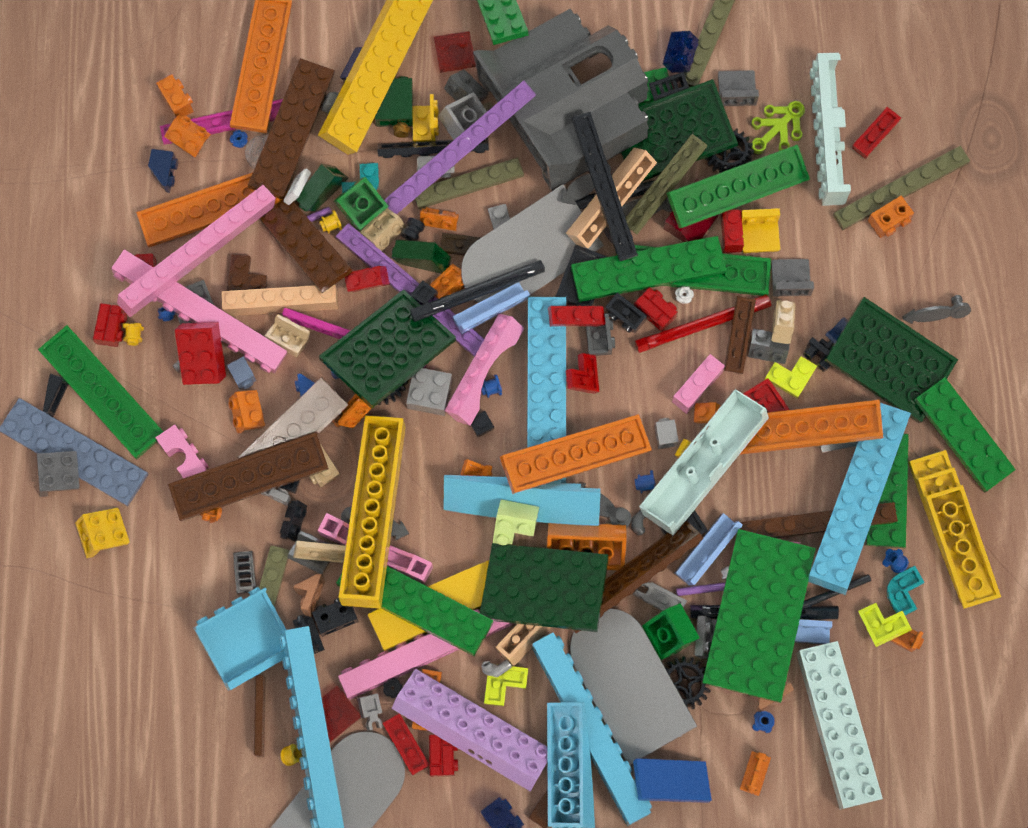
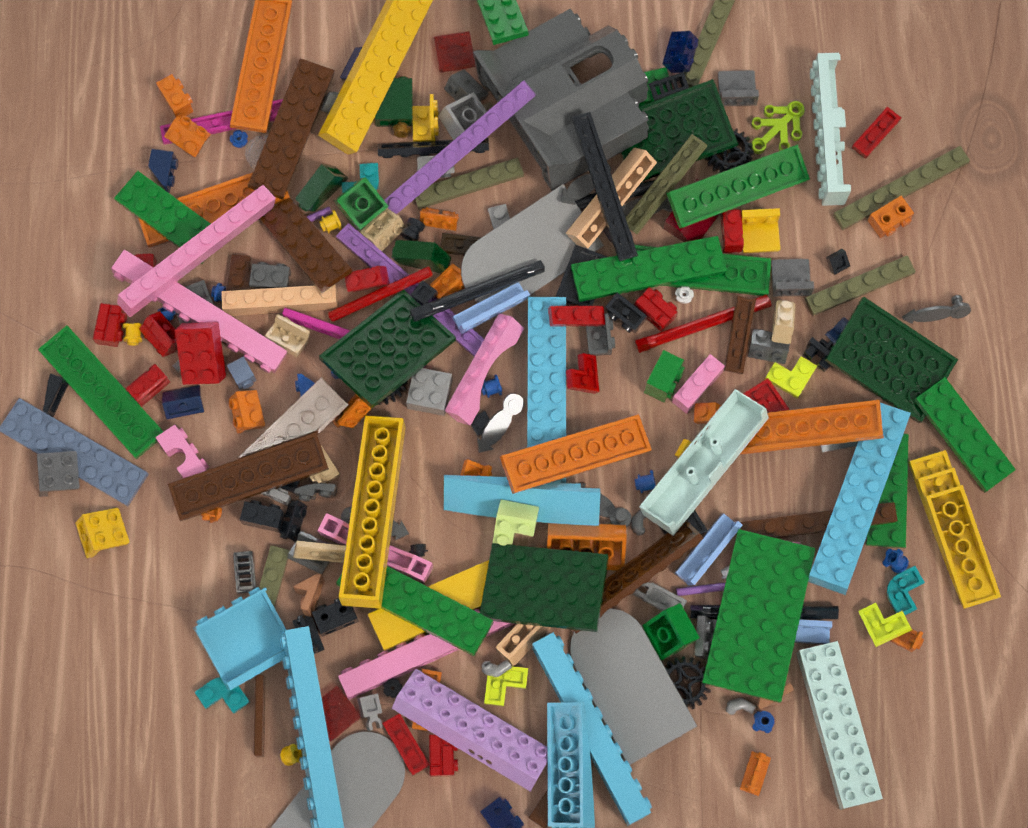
(148, 385): none -> red brick
(159, 333): none -> red brick
(160, 210): none -> green plate
(182, 402): none -> dark blue panel
(216, 690): none -> teal plate
(217, 292): none -> blue plate
(261, 516): none -> black brick
(269, 276): none -> dark grey bracket
(297, 186): white tile -> none
(309, 492): none -> dark grey slope
(380, 294): none -> red axle
(418, 549): none -> black plate
(500, 422): none -> brick
(664, 375): none -> green brick
(666, 433): light grey brick -> none
(672, 780): blue tile -> none
(738, 704): none -> light grey arm
(829, 594): black bar -> none
(838, 261): none -> black plate
(860, 285): none -> olive plate

